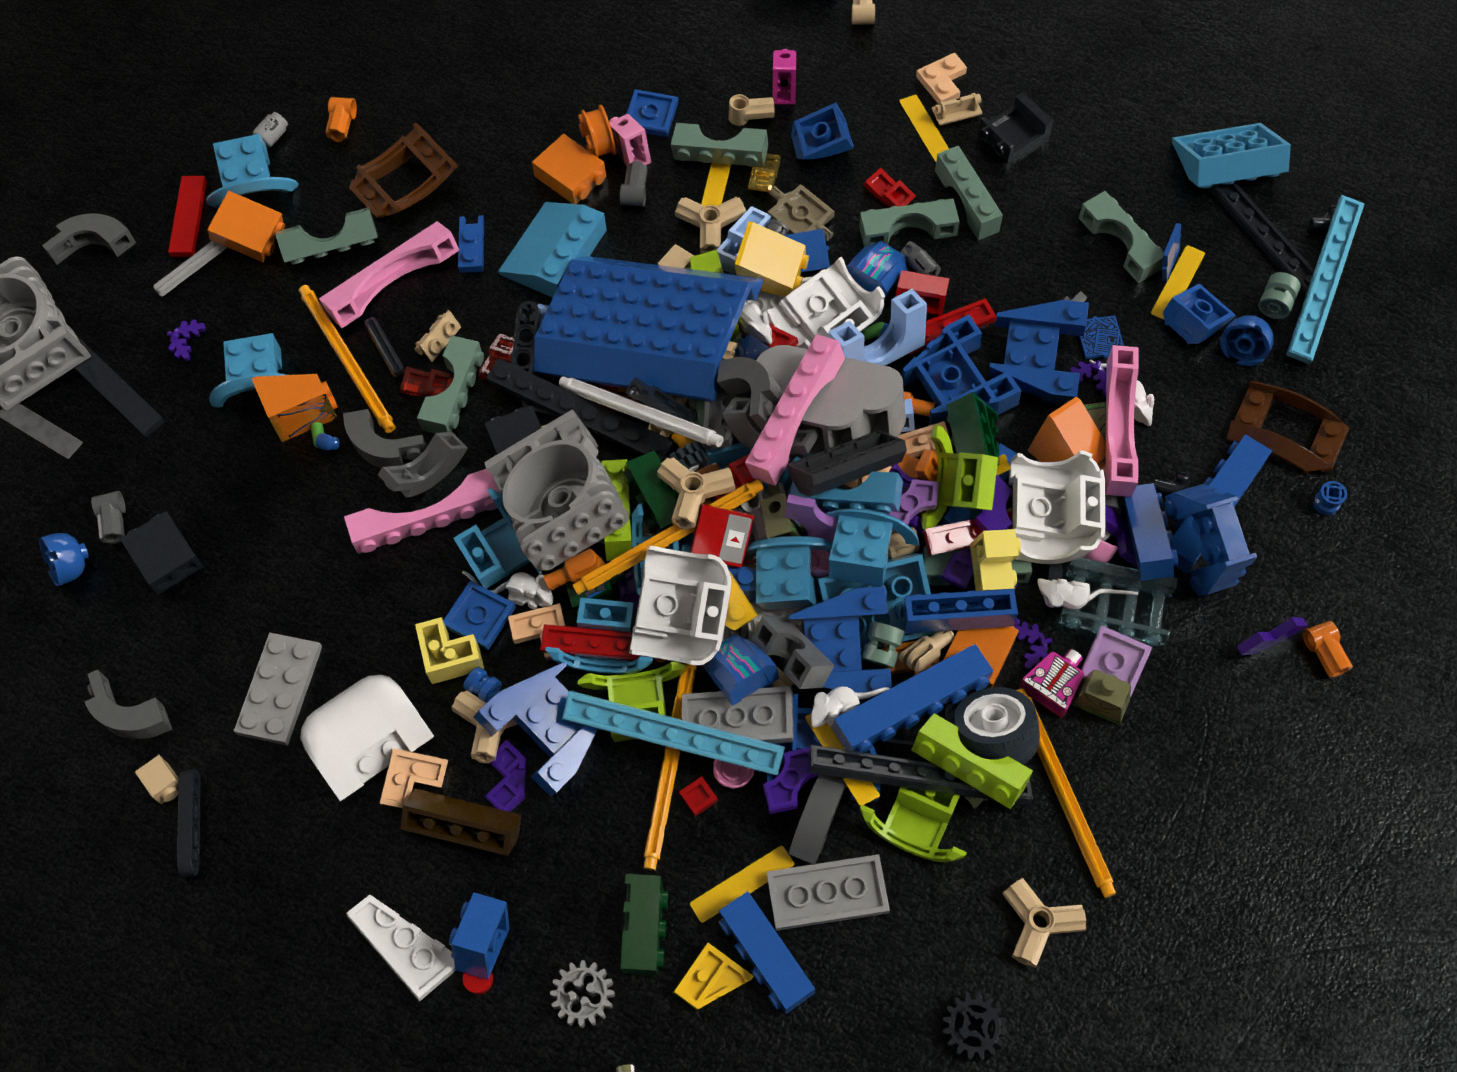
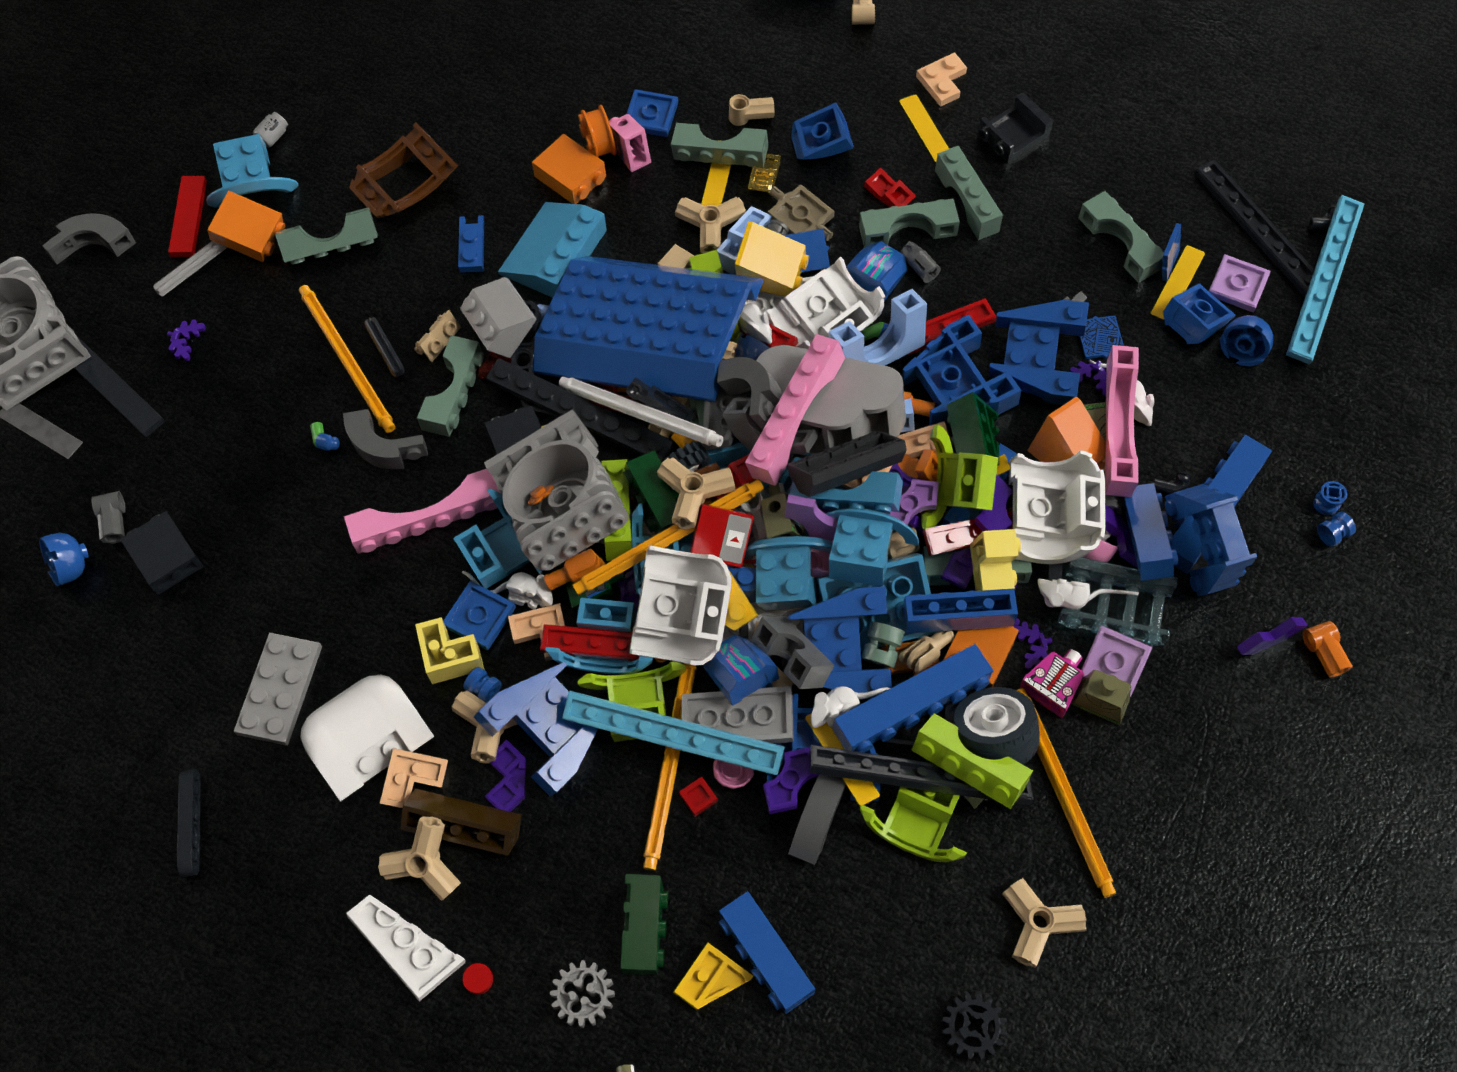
(133, 722): dark grey arch -> none
(159, 779): tan brick -> none
(245, 360): dark azure piece -> none
(295, 402): orange slope -> none
(340, 114): orange piece -> none
(351, 297): bright pink arch -> none
(408, 862): none -> tan piece
(424, 383): clear red slope -> none
(428, 468): dark grey arch -> none
(479, 935): blue brick -> none
(498, 316): none -> light grey slope
(539, 493): none -> orange plant
(634, 189): dark grey piece -> none
(746, 880): yellow sticker -> none
(784, 68): dark pink torso -> none
(827, 892): light grey plate -> none
(928, 287): brick -> none
(957, 110): tan hinge -> none
(1232, 154): dark azure slope -> none
(1239, 283): none -> lavender tile
(1254, 411): reddish brown wedge -> none
(1279, 295): sand green wheel -> none
(1338, 527): none -> blue wheel

